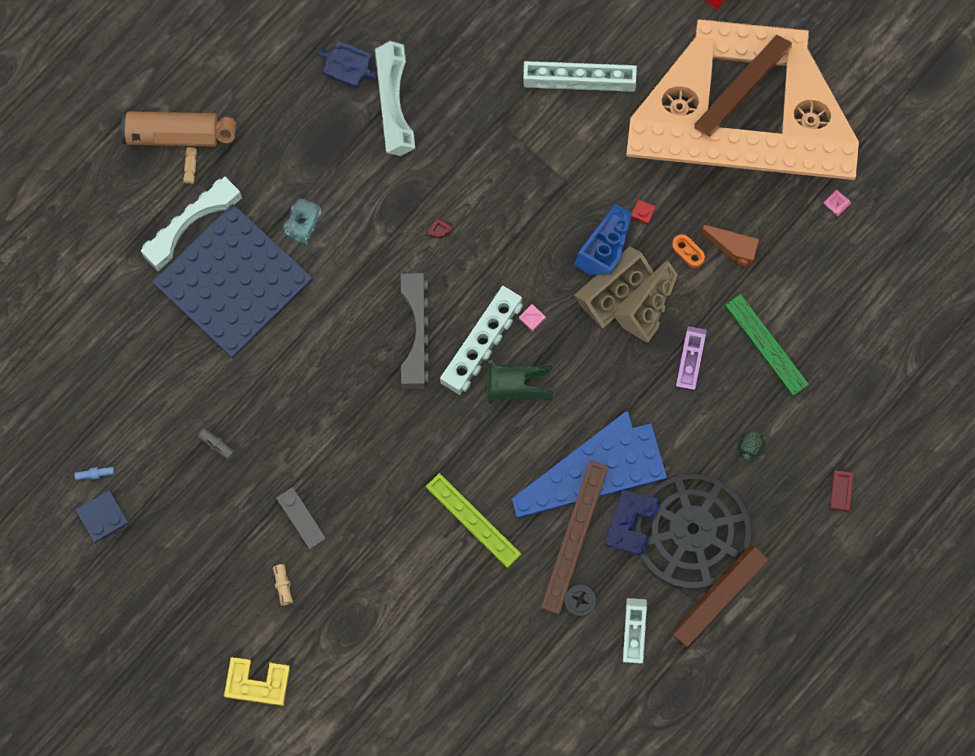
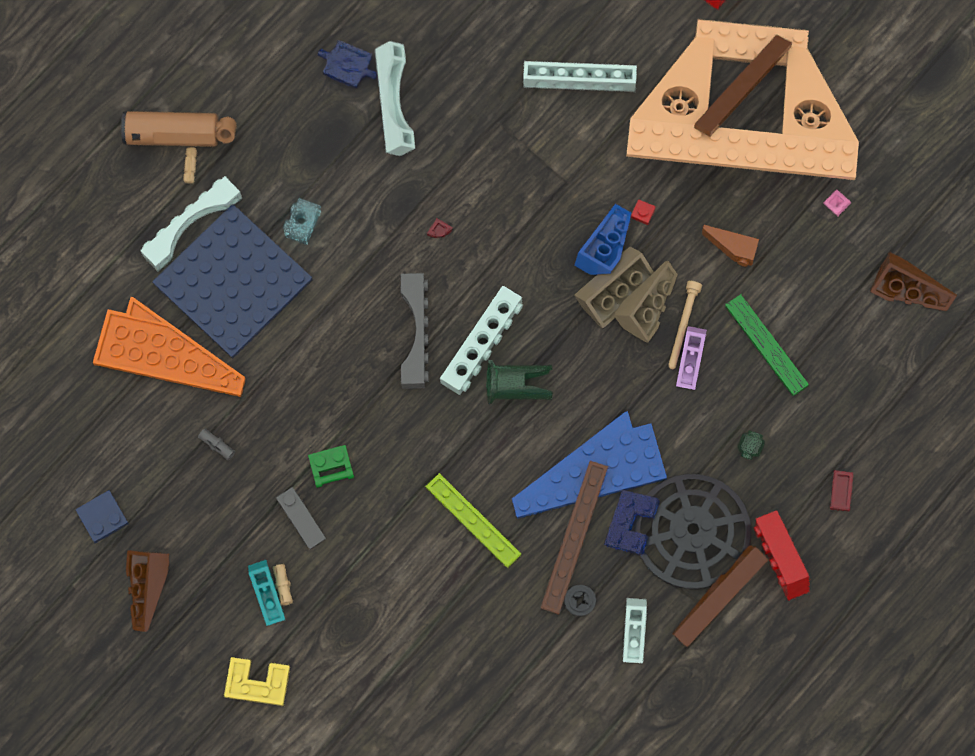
(94, 473): medium blue bar -> none
(147, 579): none -> reddish brown wedge
(154, 348): none -> orange wing
(266, 592): none -> teal slope
(330, 460): none -> green plate
(532, 317): bright pink tile -> none
(689, 251): orange plate -> none
(693, 289): none -> tan piece
(782, 555): none -> red wedge
(905, 282): none -> reddish brown wedge

